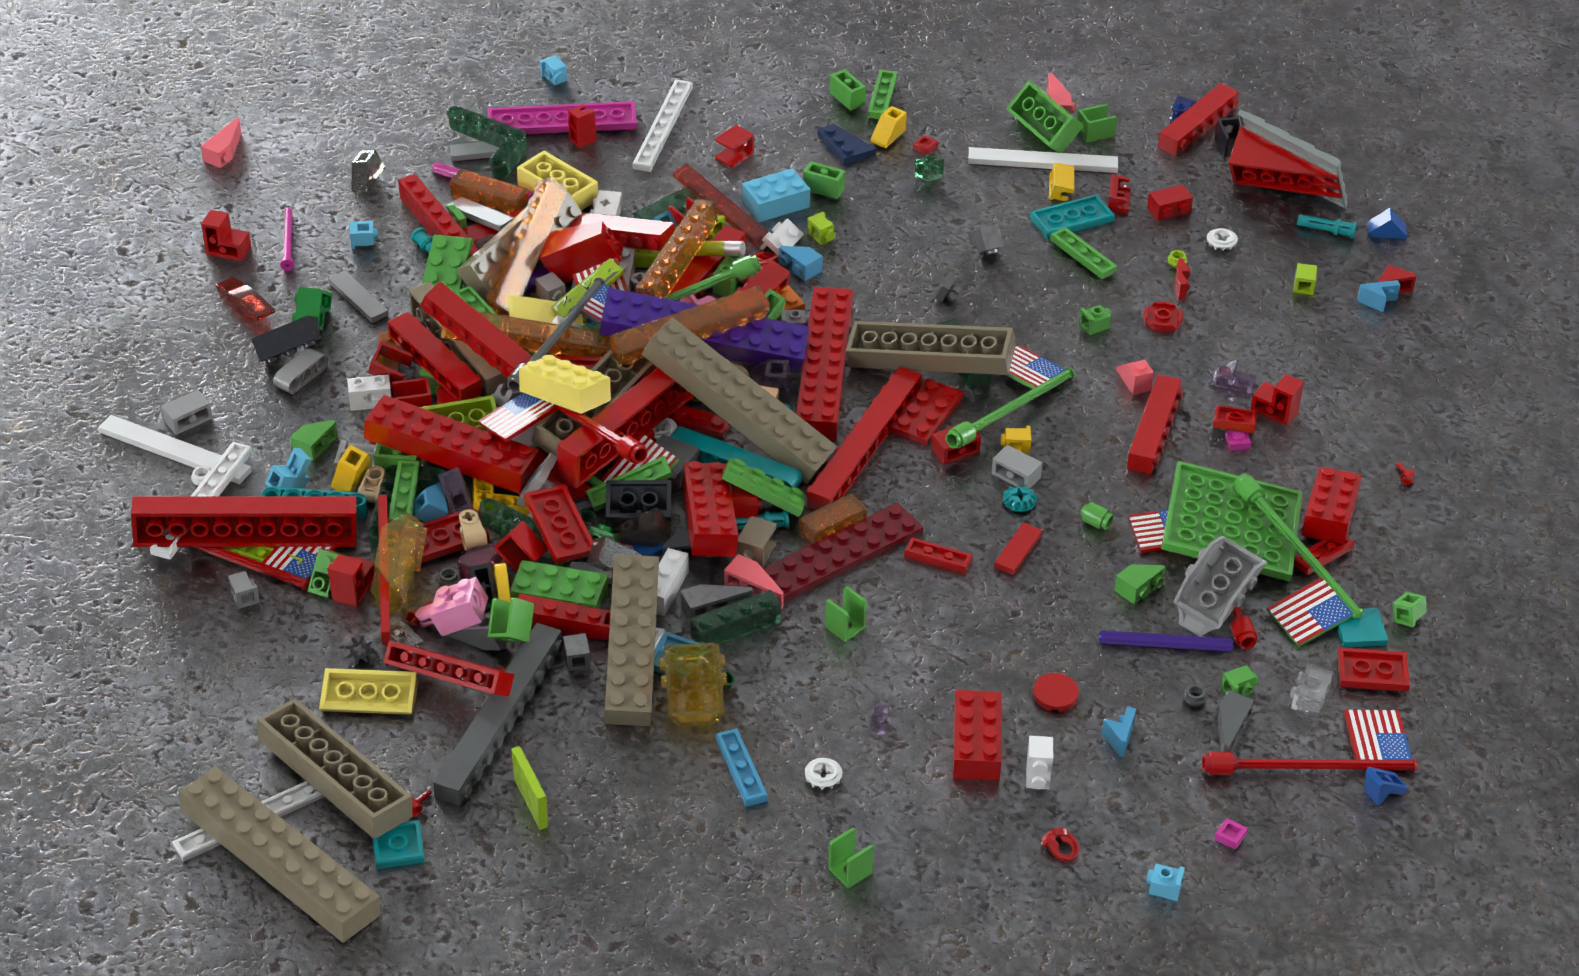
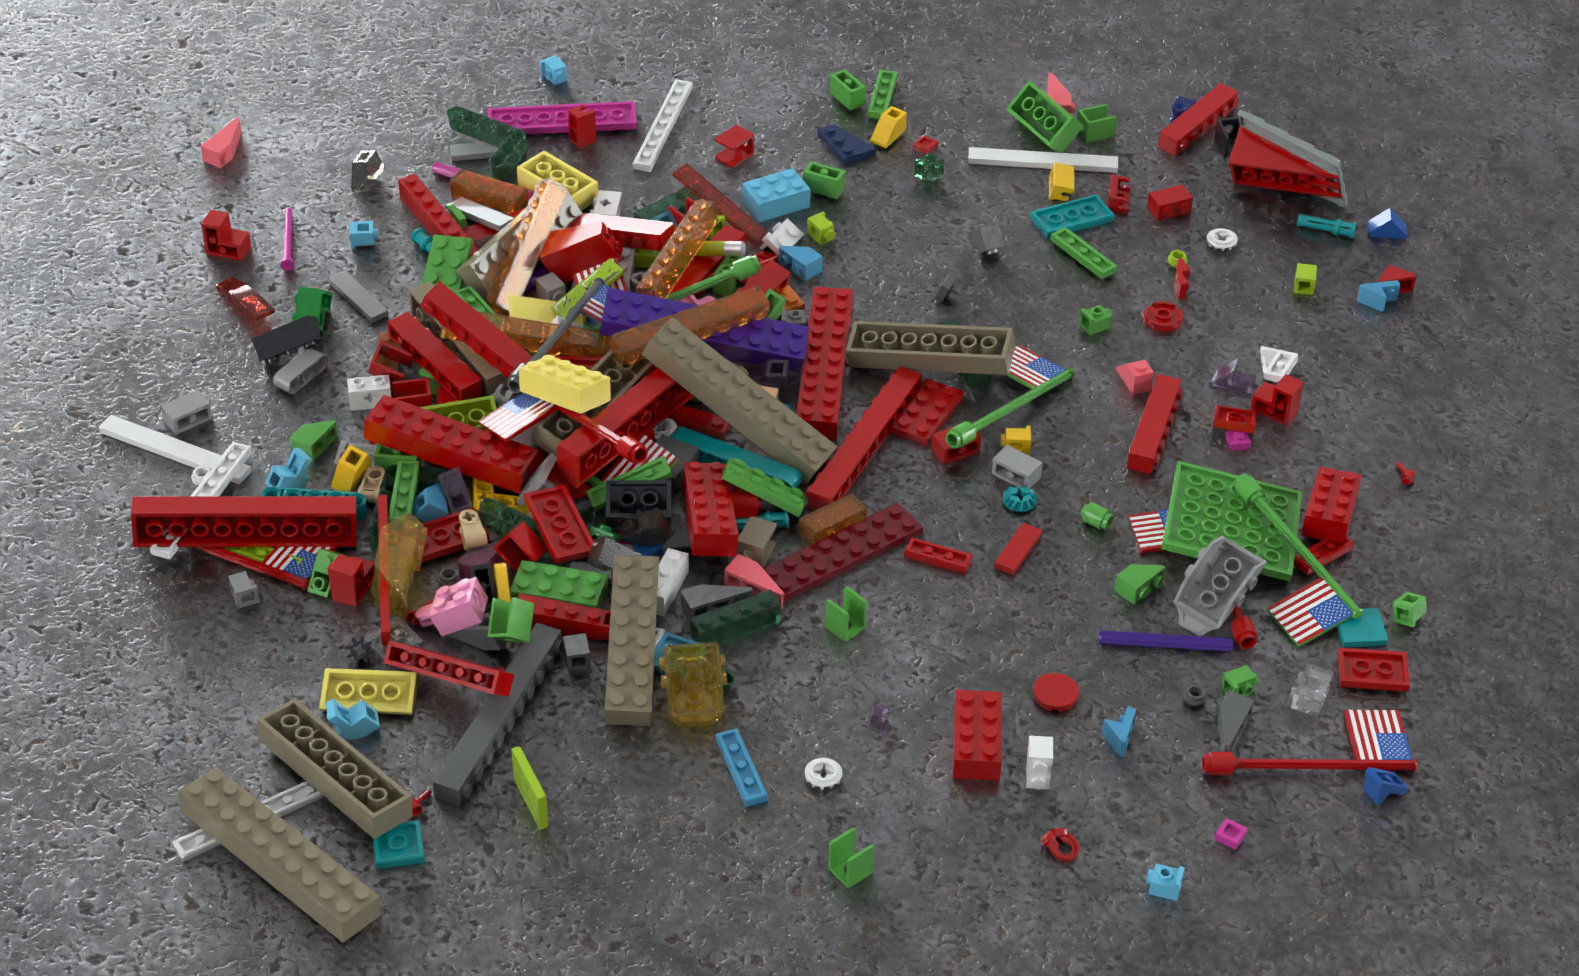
(352, 722): none -> medium azure brick
(1277, 363): none -> white wing

